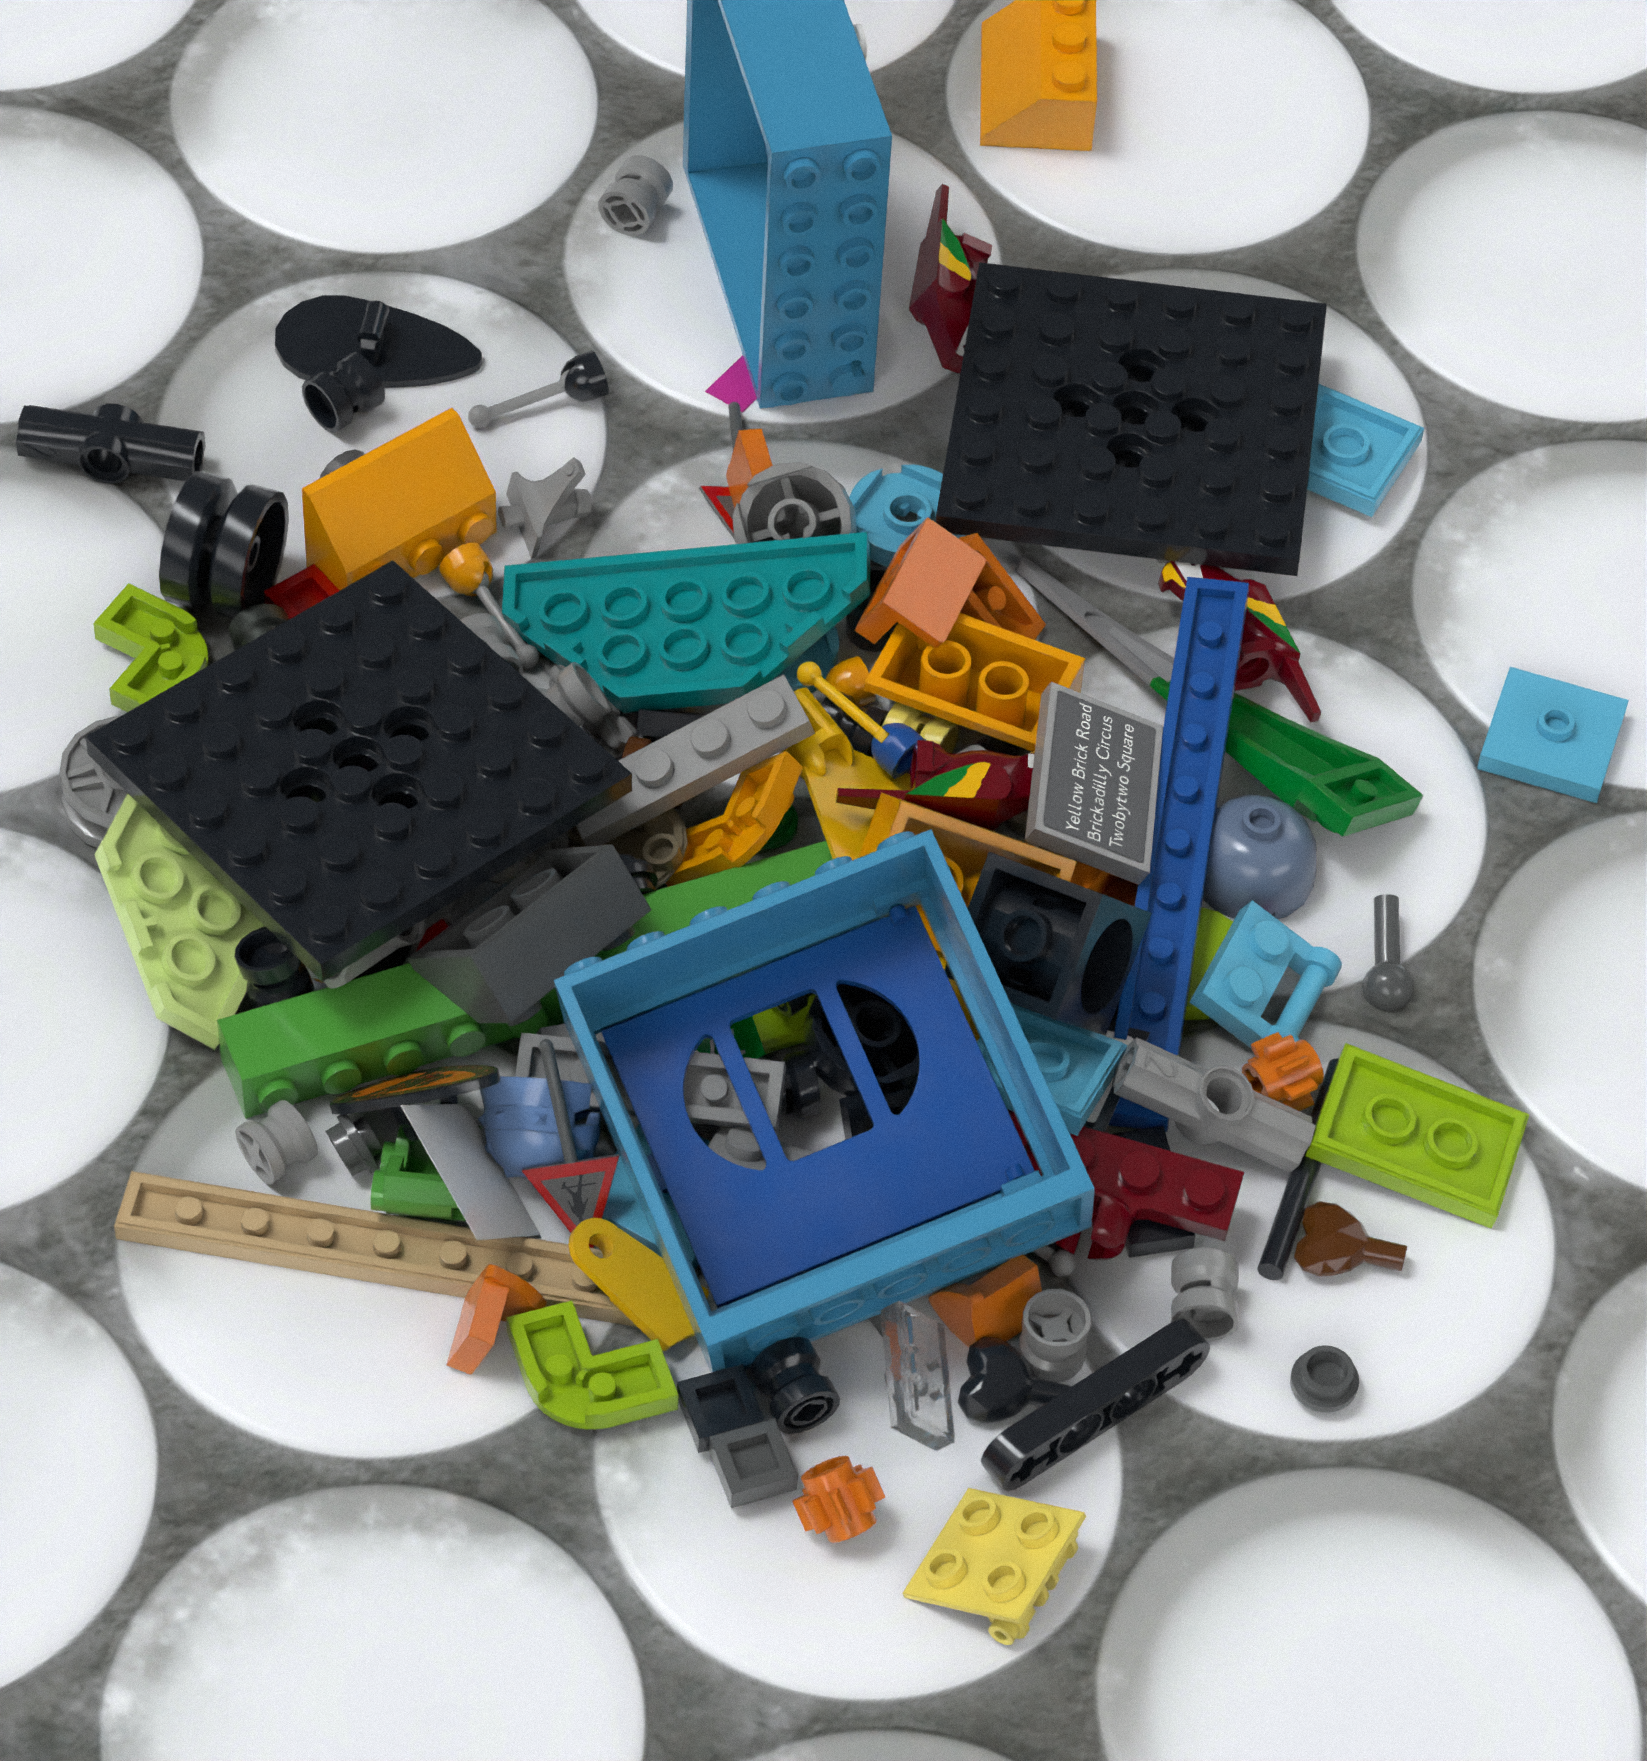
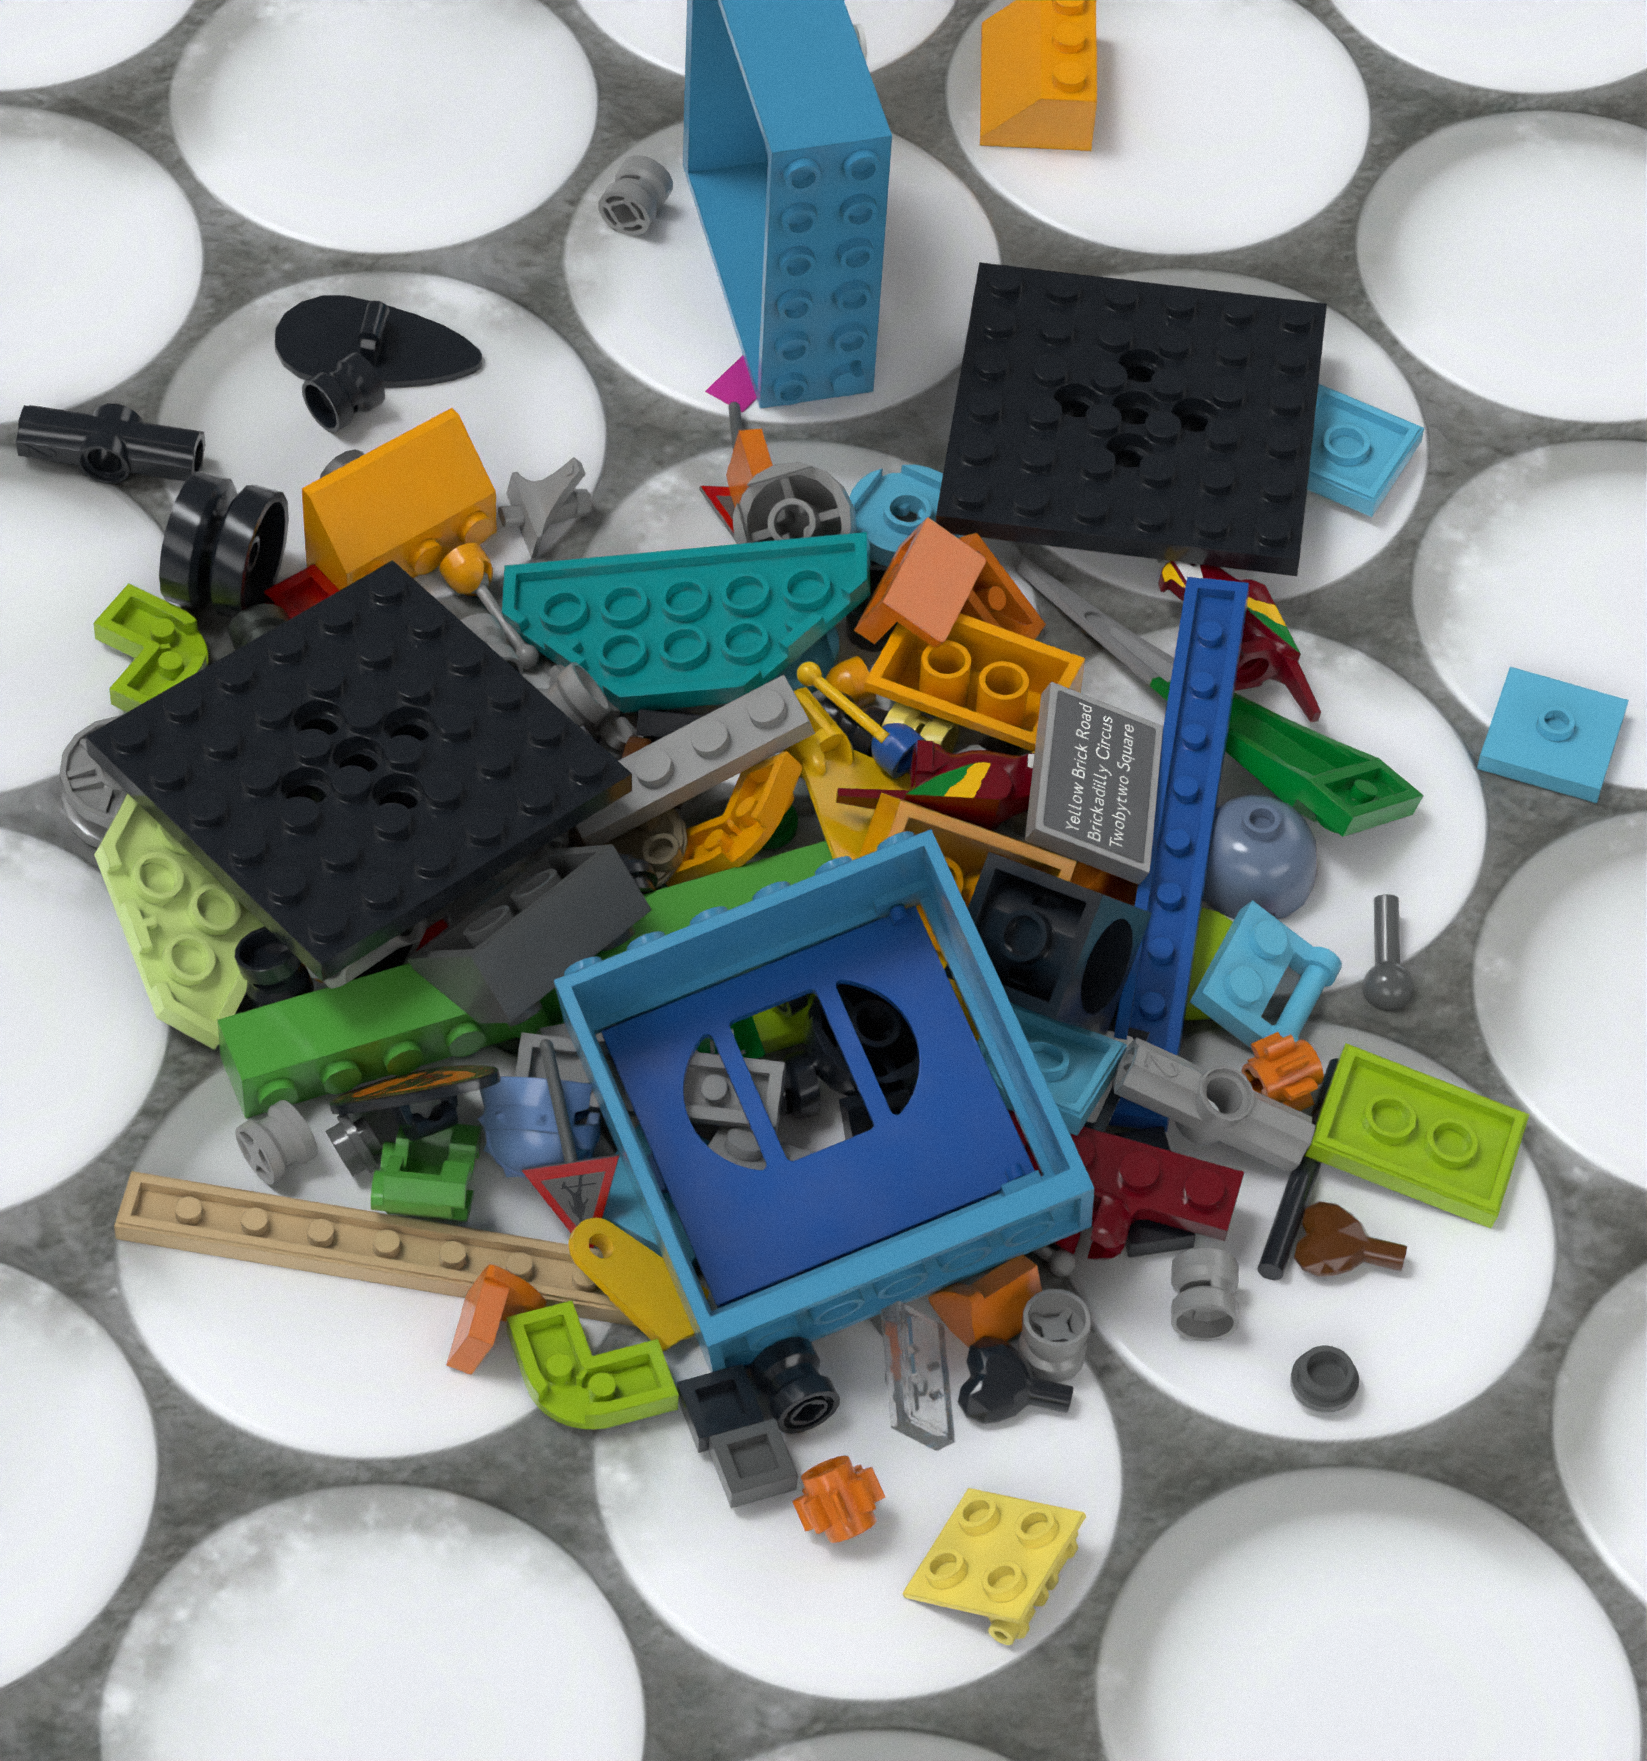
(470, 1172): white sticker -> none
(579, 379): hinge -> none
(946, 283): dark red animal -> none
(1095, 1404): black beam -> none

